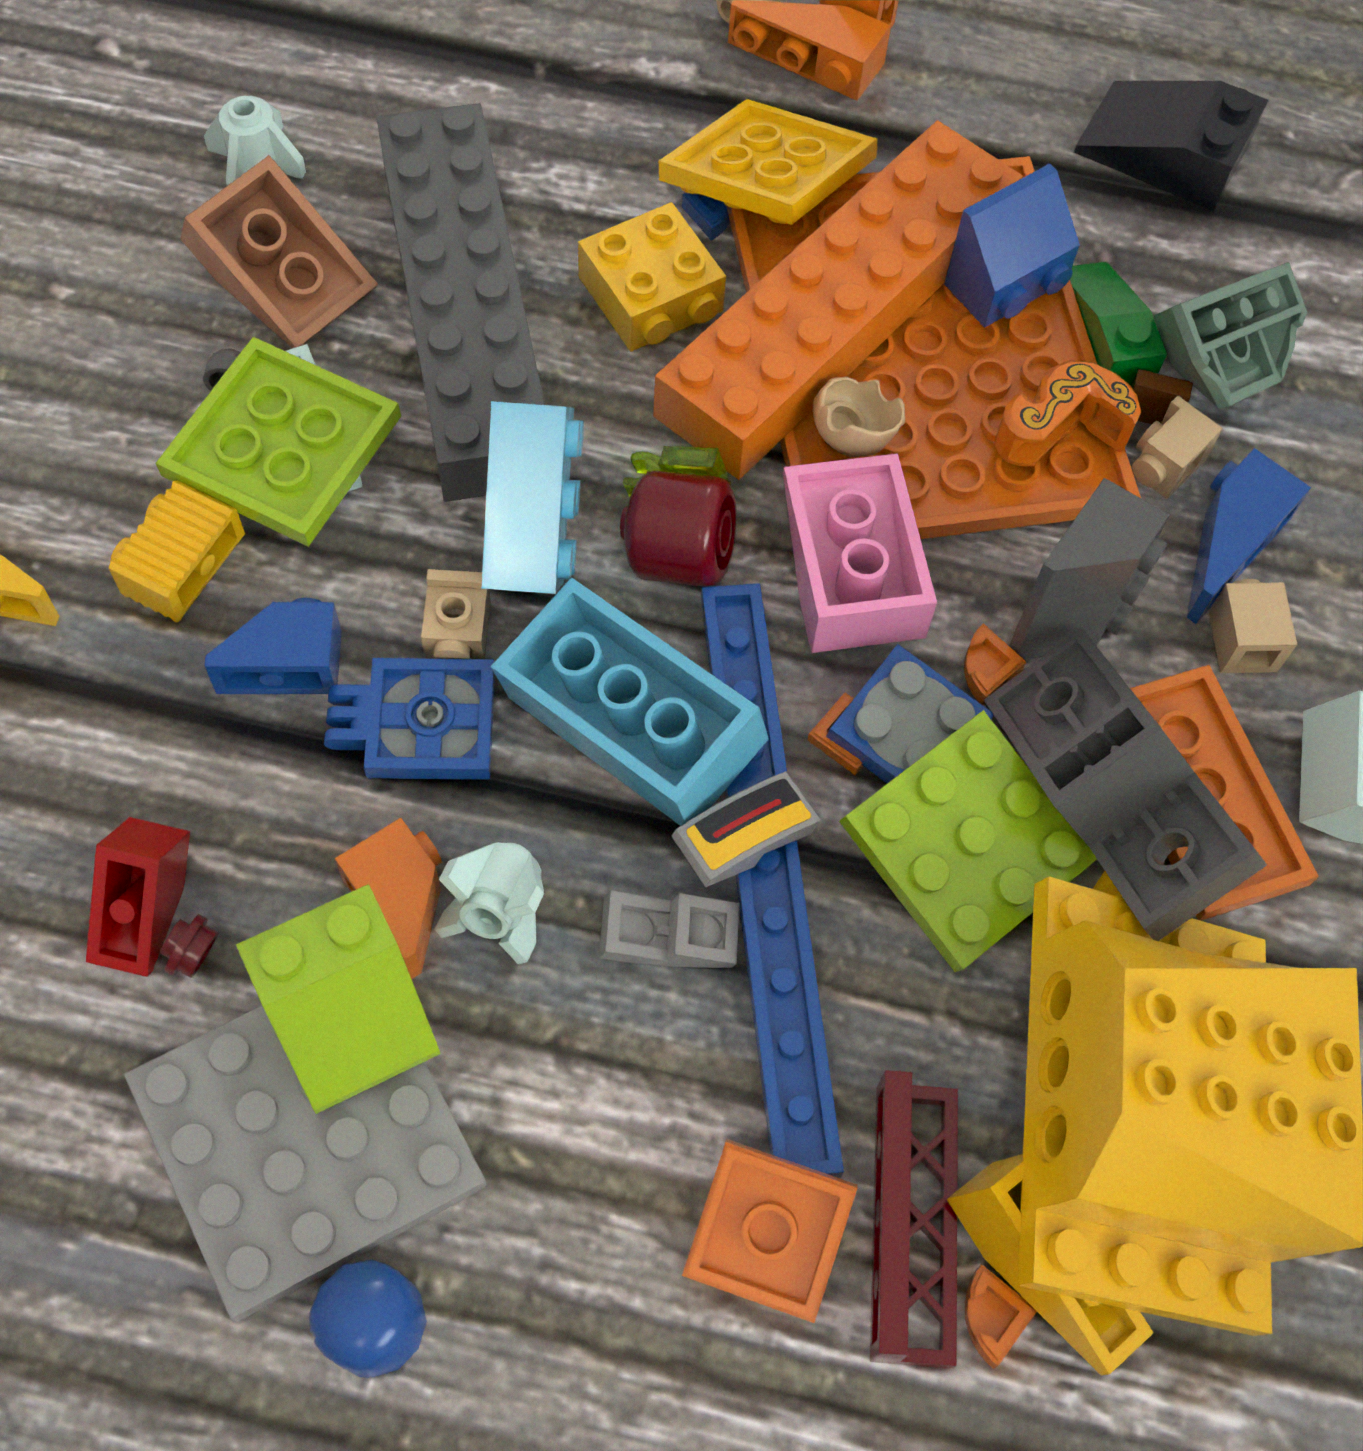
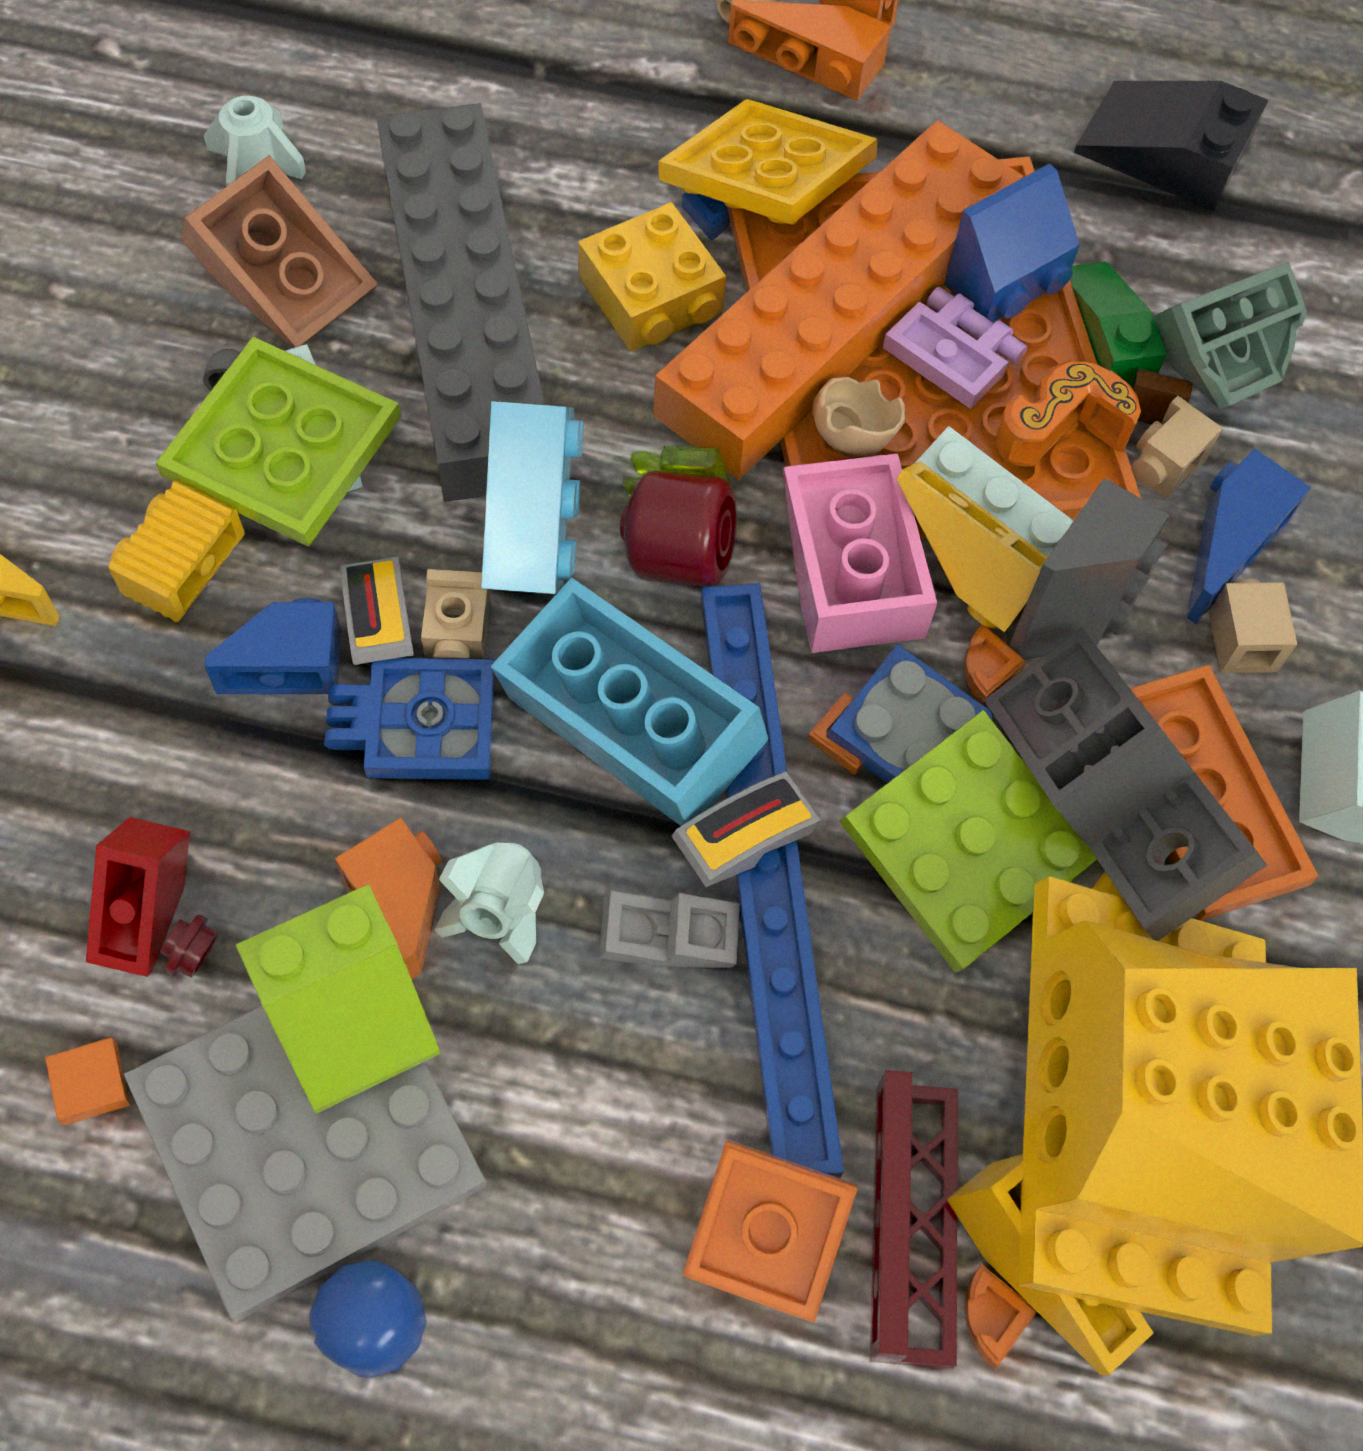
(87, 1081): none -> orange tile
(376, 611): none -> slope
(948, 355): none -> lavender plate
(980, 554): none -> yellow slope
(996, 490): none -> light aqua plate

